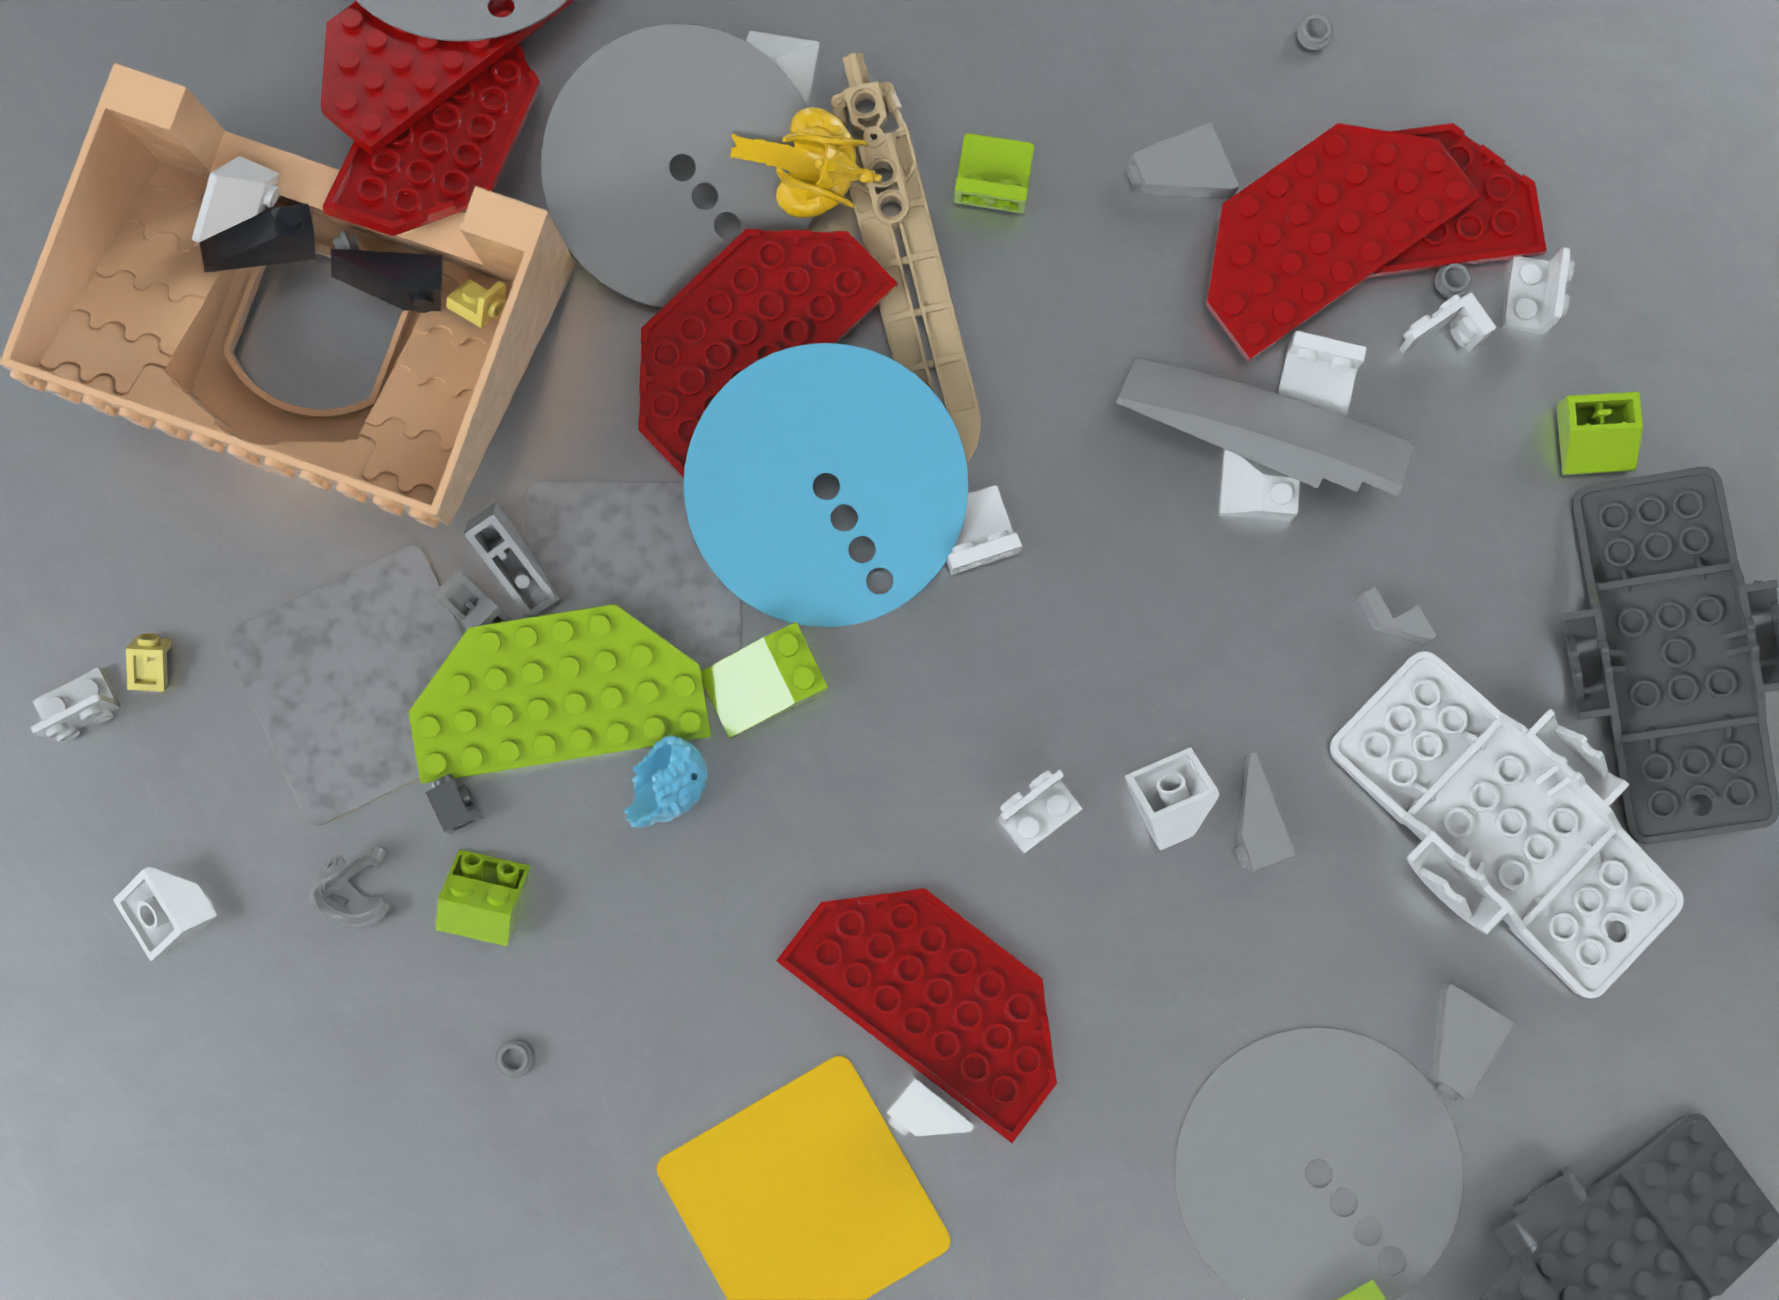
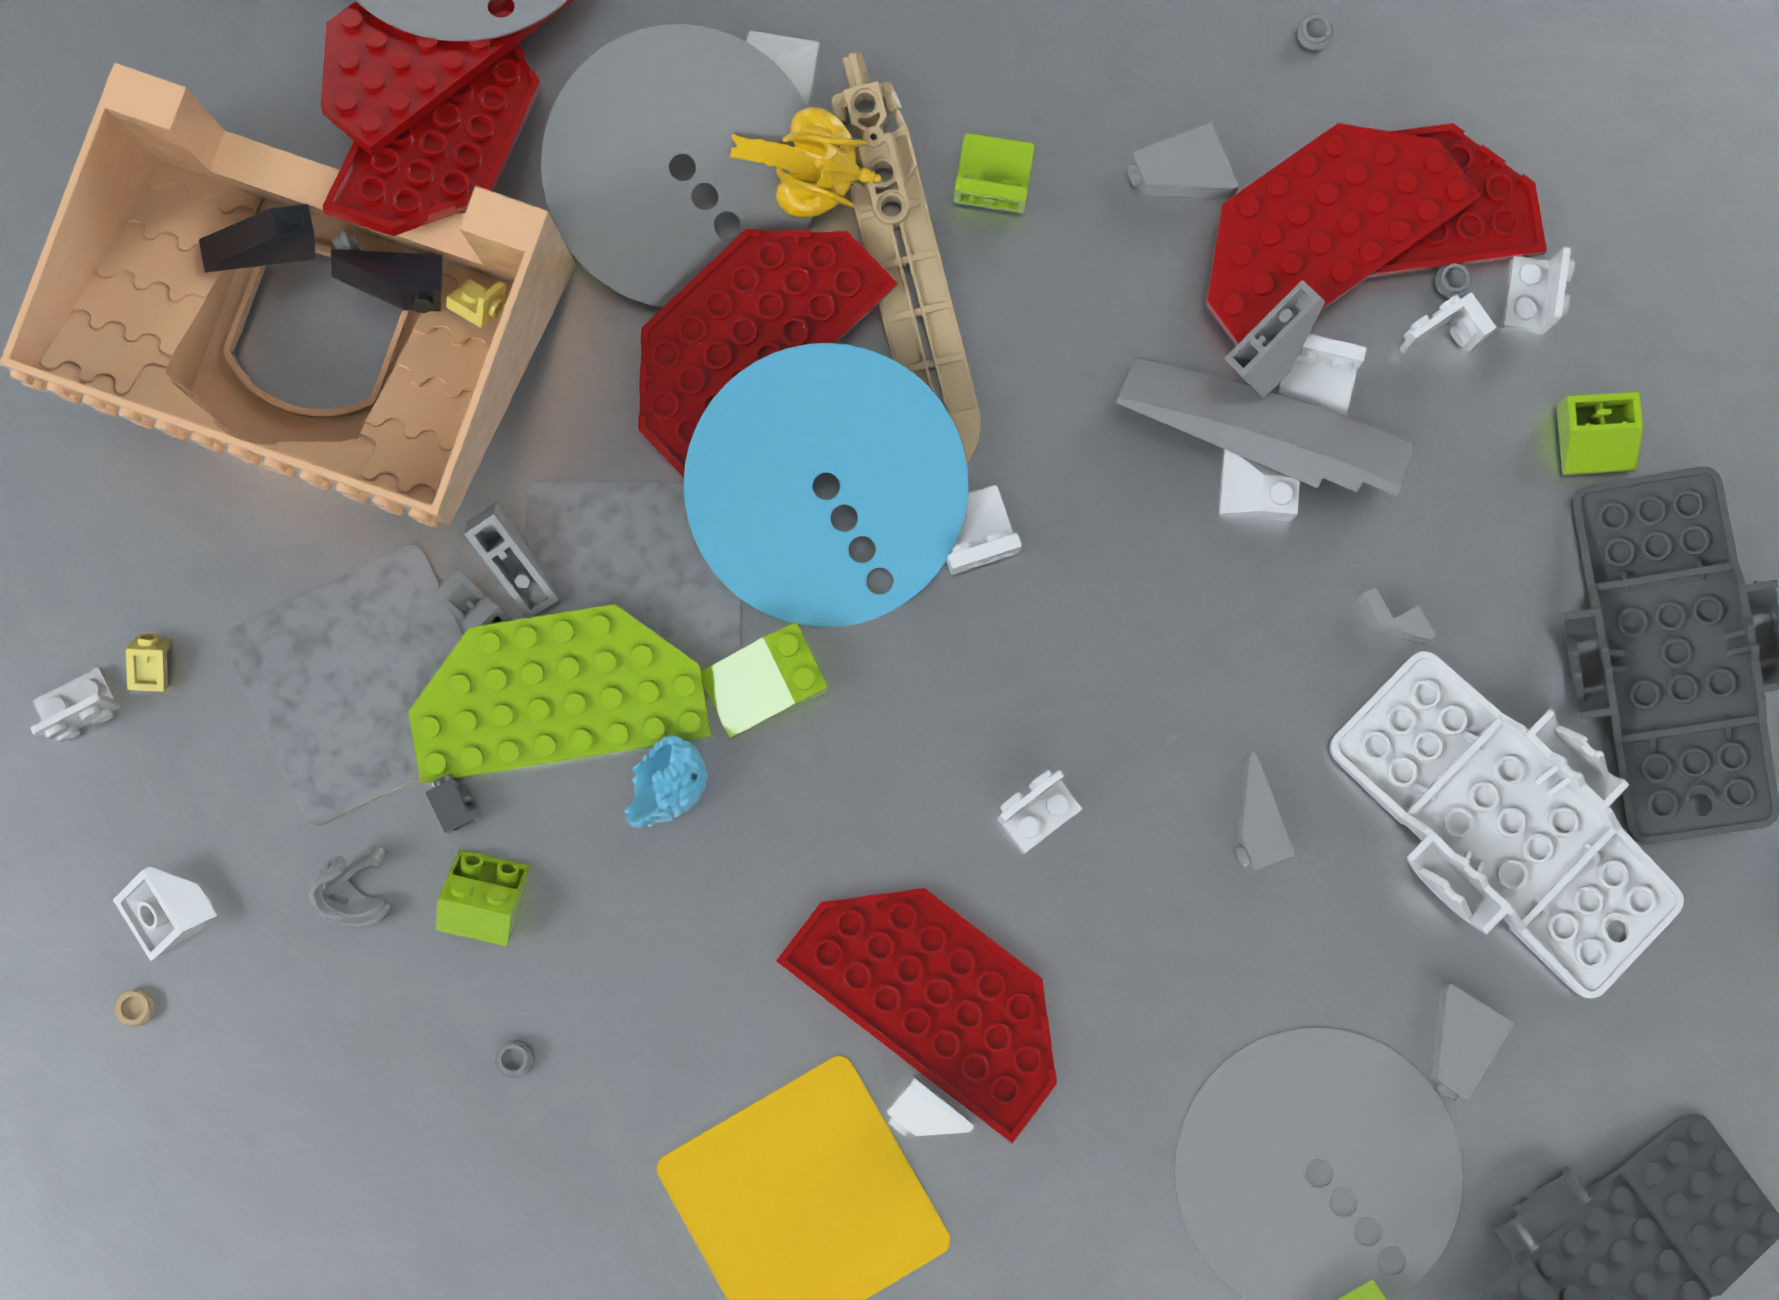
(134, 1008): none -> tan tile
(234, 195): white slope -> none
(1173, 797): white slope -> none
(1276, 341): none -> light grey slope

